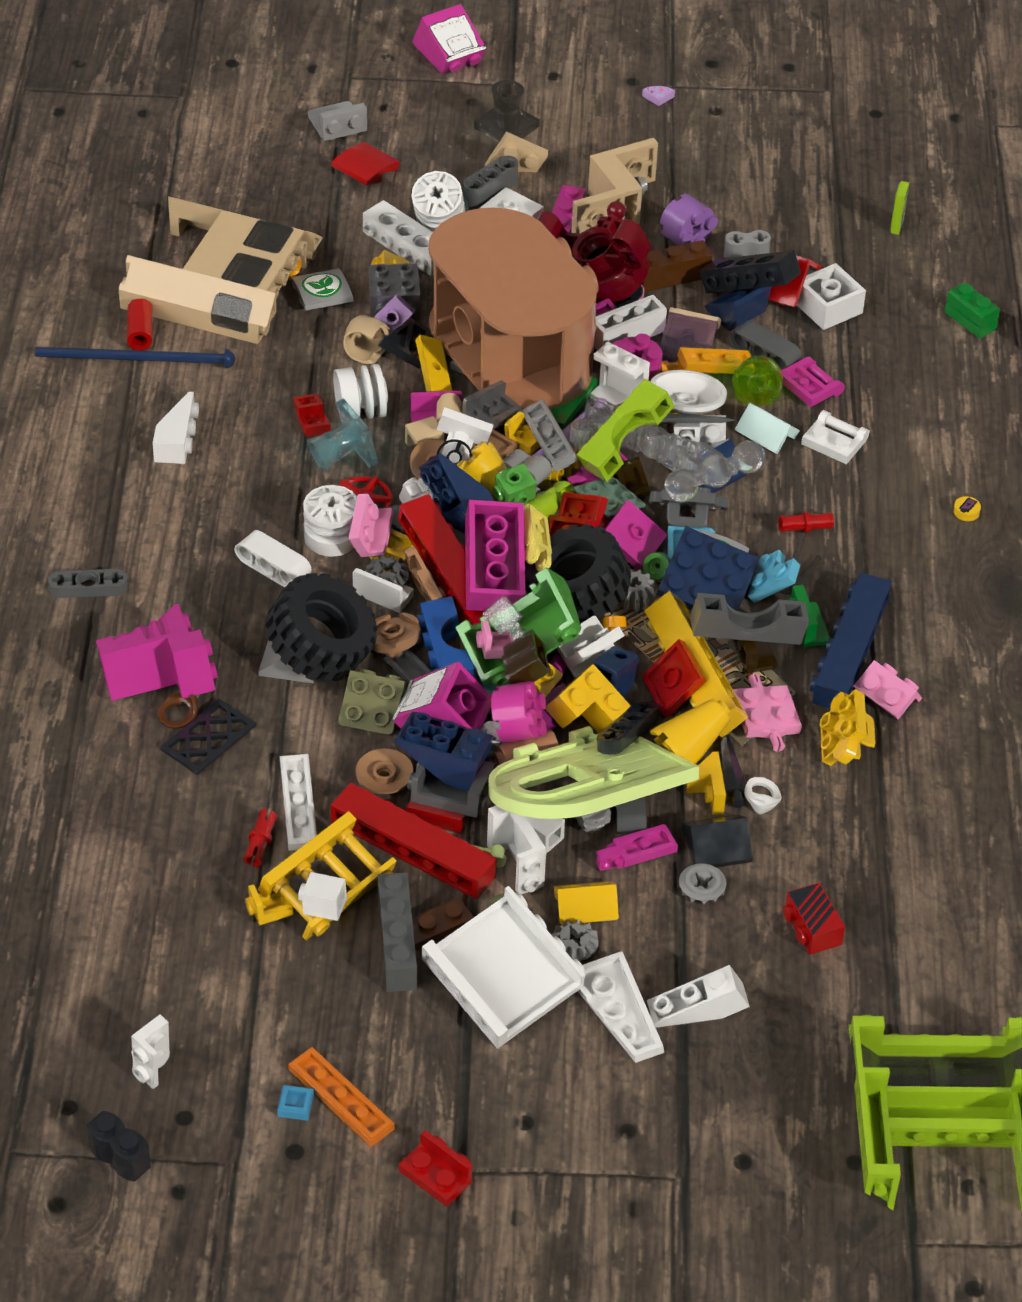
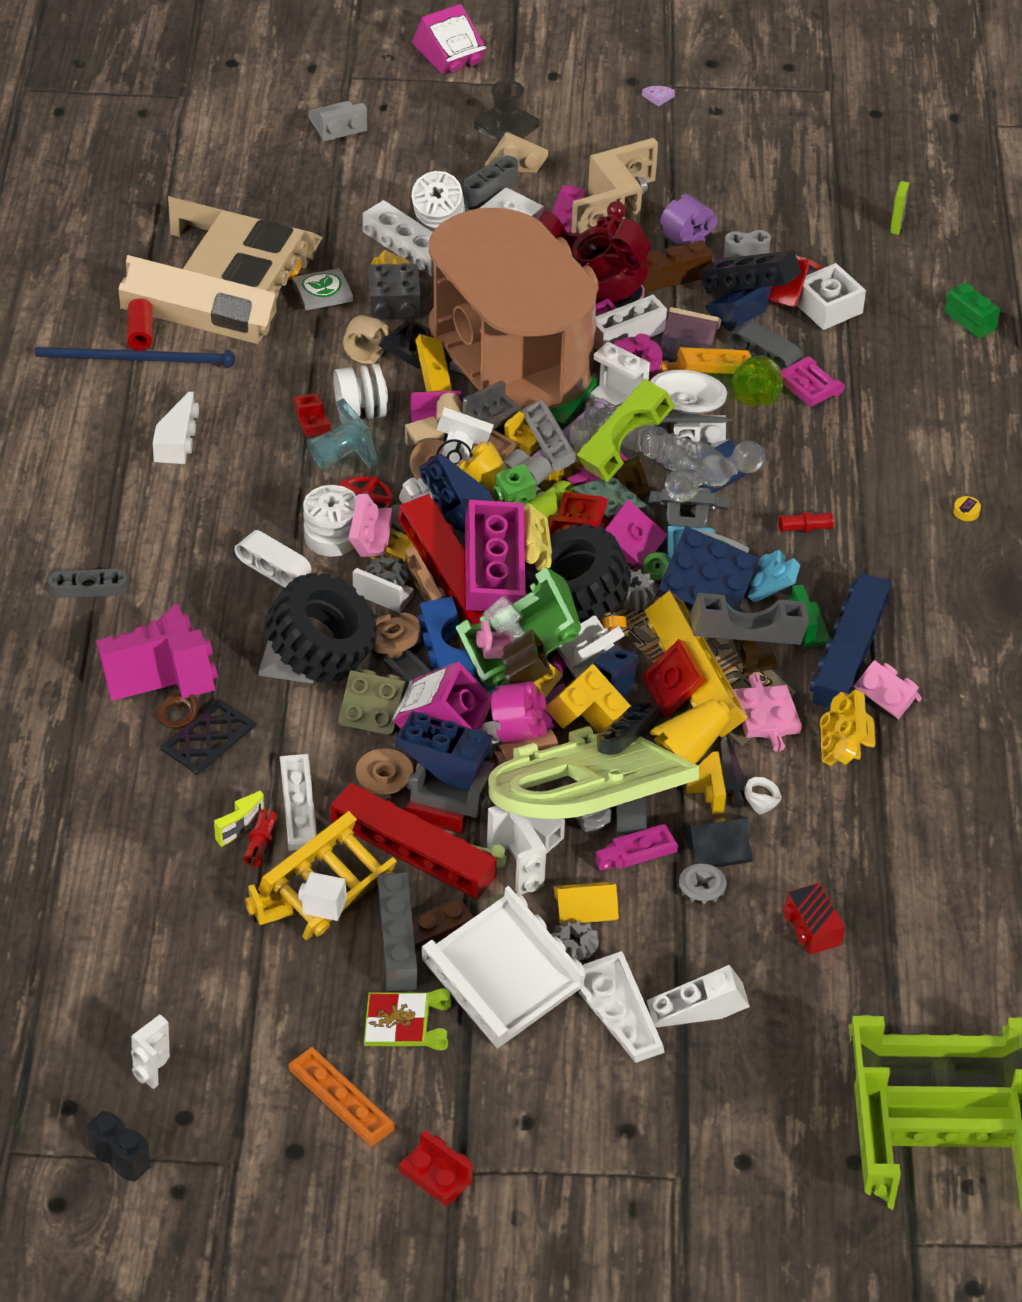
(239, 822): none -> slope
(295, 1102): dark azure tile -> none
(365, 163): red slope -> none
(395, 312): lavender brick -> none
(403, 1019): none -> flag
(765, 428): light aqua panel -> none
(831, 442): white plate -> none

